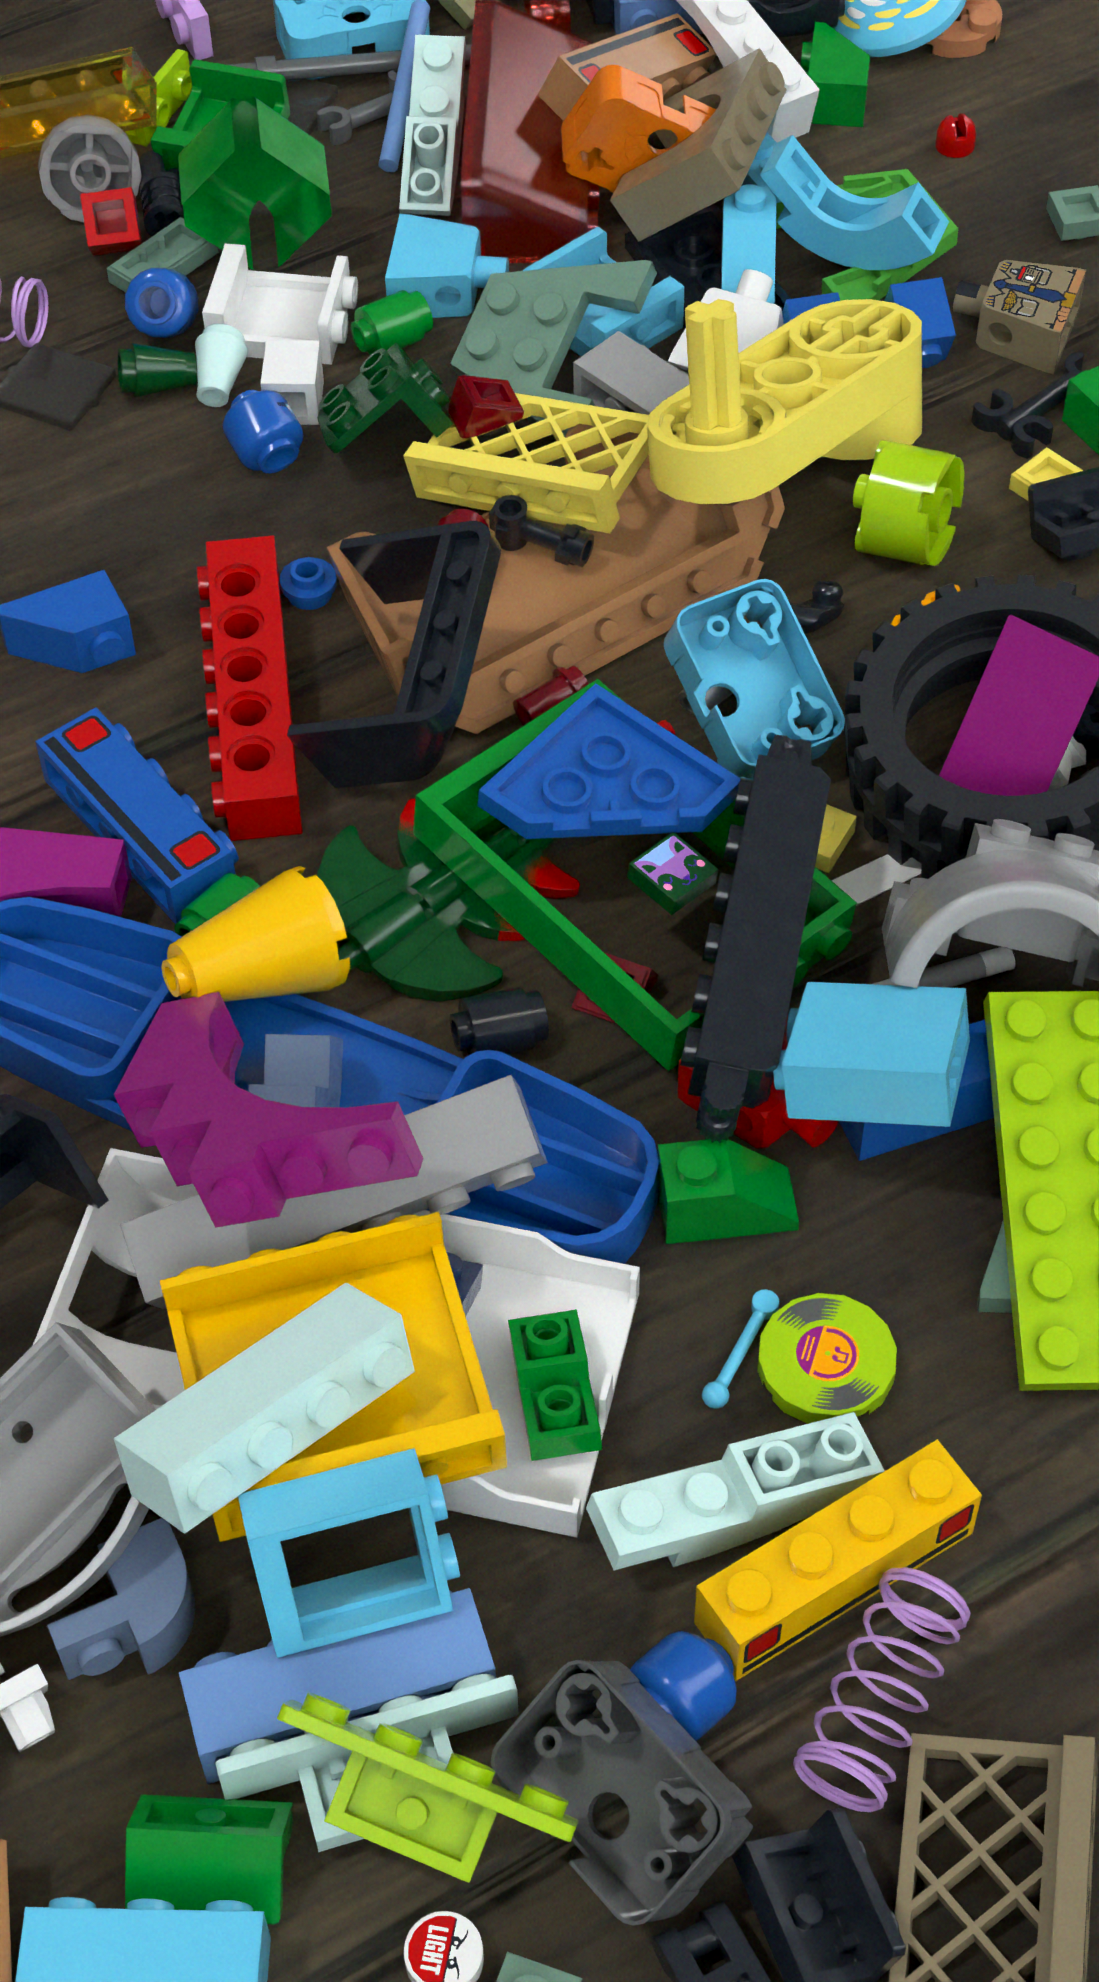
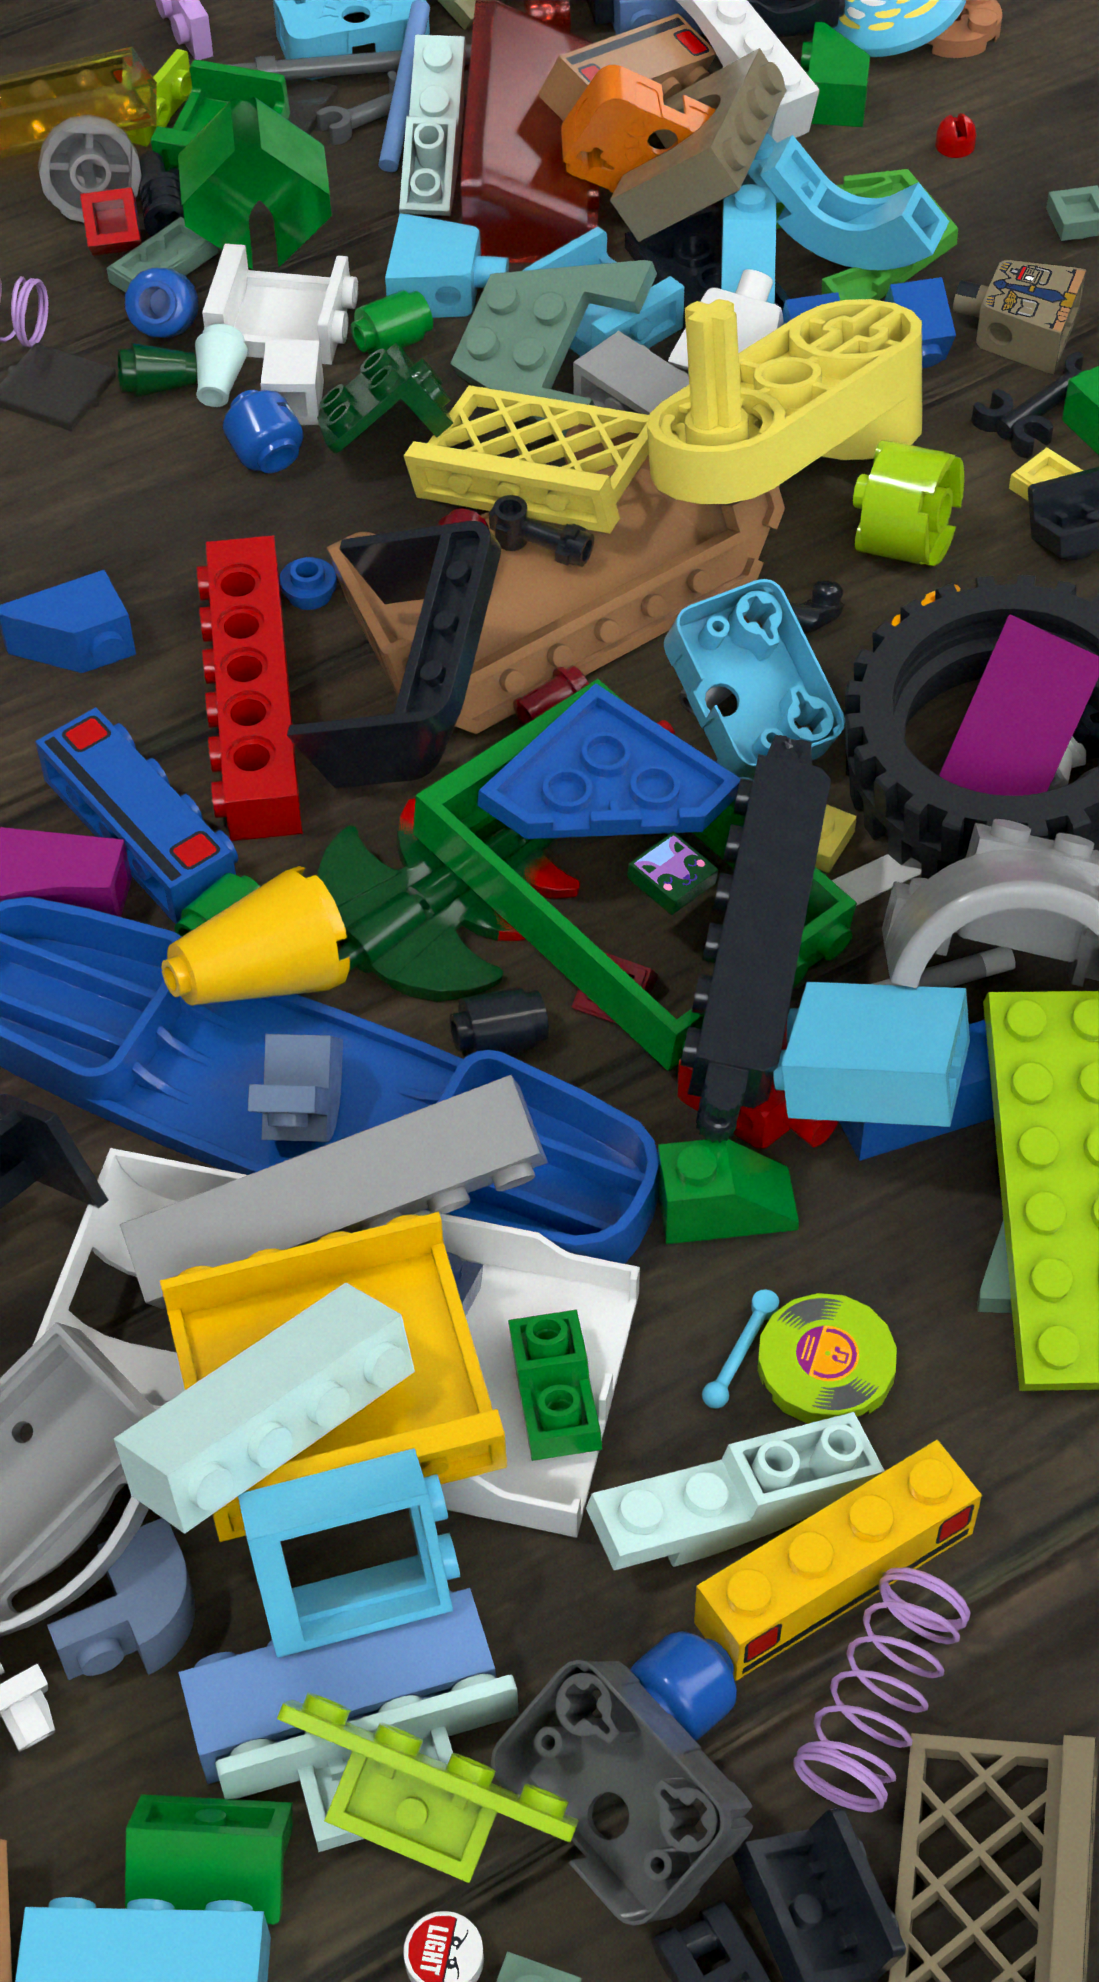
(236, 1146): magenta arch -> none
(482, 405): dark red slope -> none

